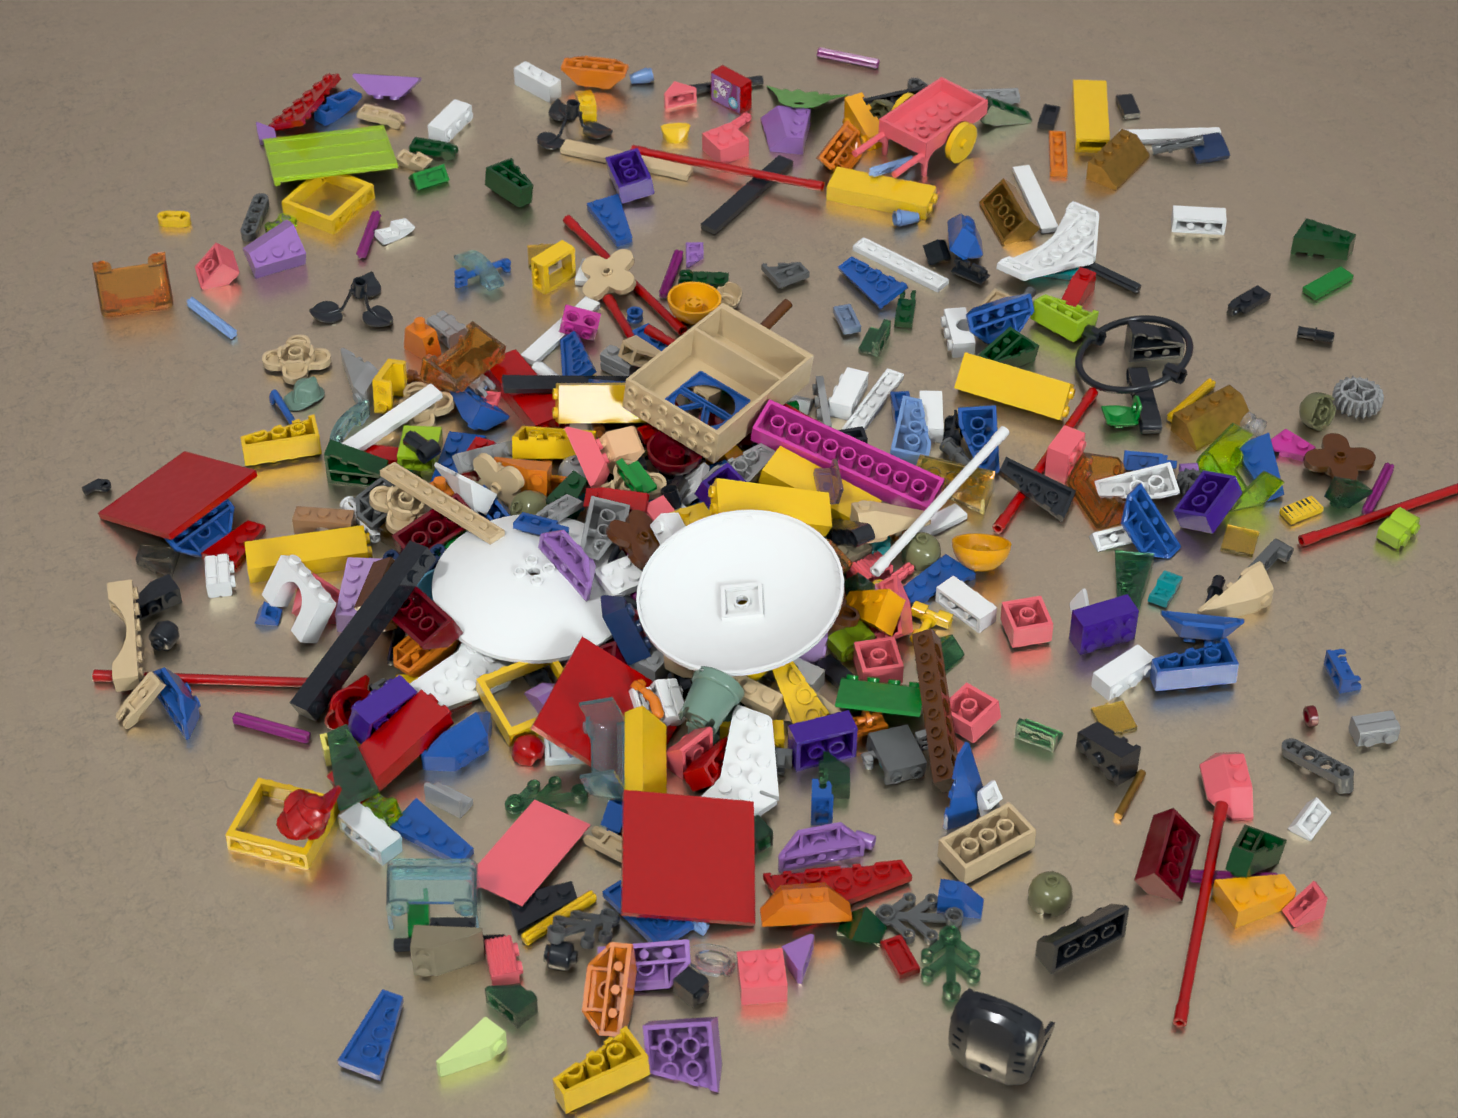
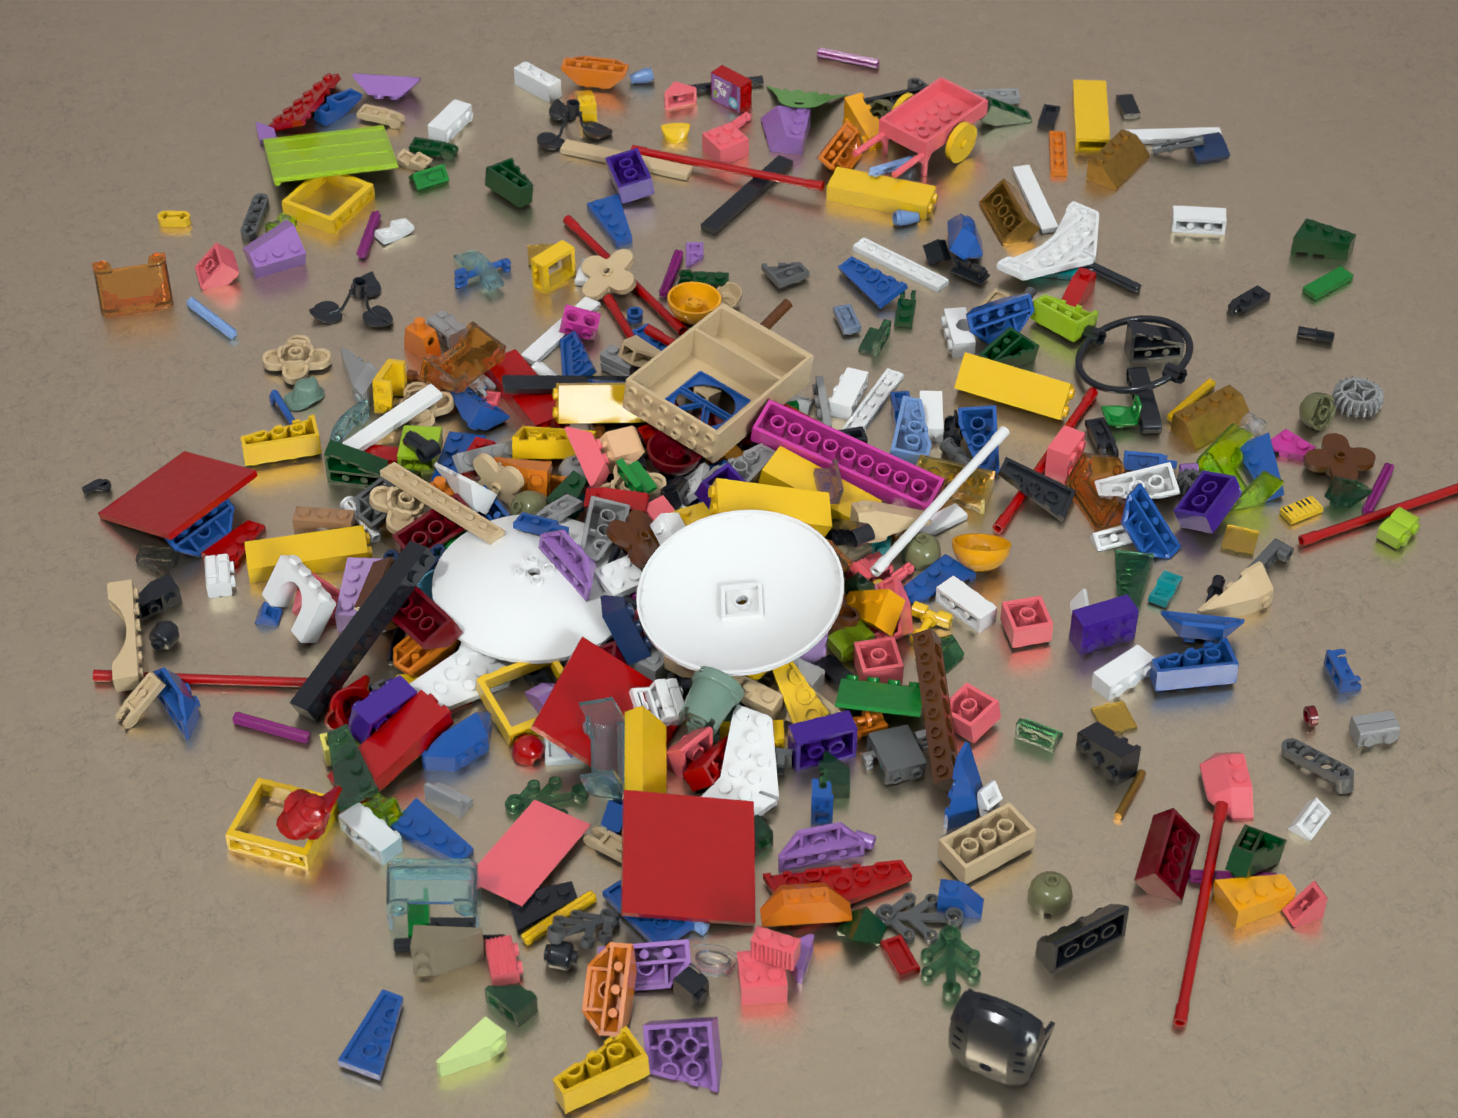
(651, 697): orange arm -> none
(775, 948): none -> coral brick
(1101, 436): none -> black hinge

